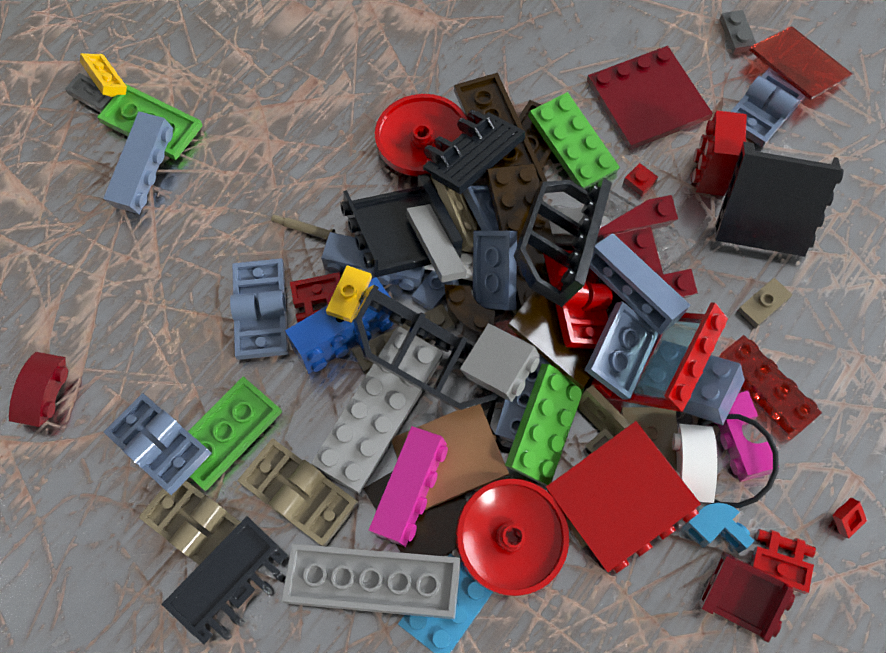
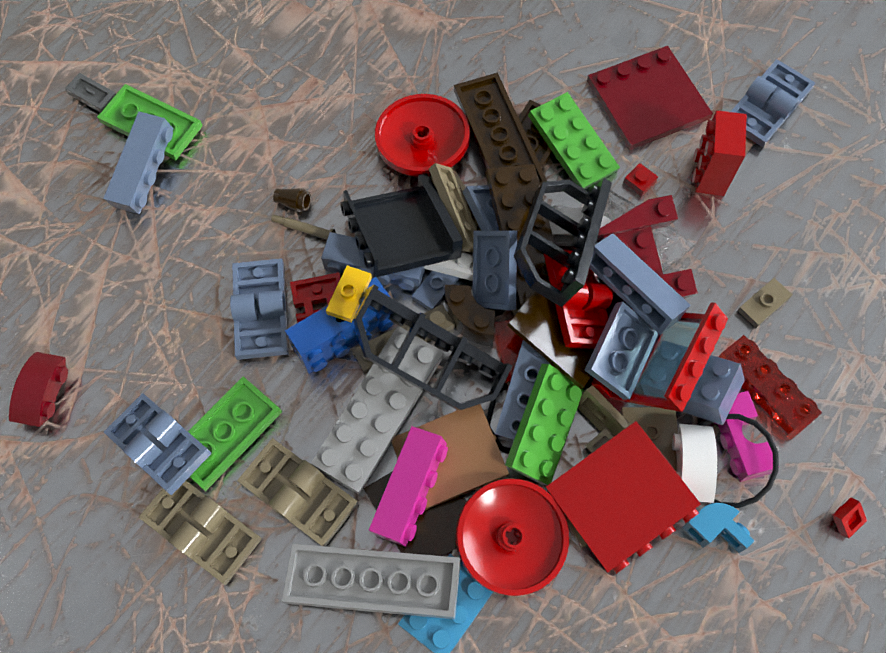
(103, 74): yellow plate -> none
(225, 578): black hinge -> none
(296, 199): none -> dark brown cone
(436, 243): light grey tile -> none
(470, 155): black hinge -> none
(500, 362): light grey brick -> none
(737, 31): dark grey plate -> none
(747, 596): dark red panel -> none
(776, 201): black panel -> none
(785, 568): red plate -> none
(800, 62): clear red piece -> none

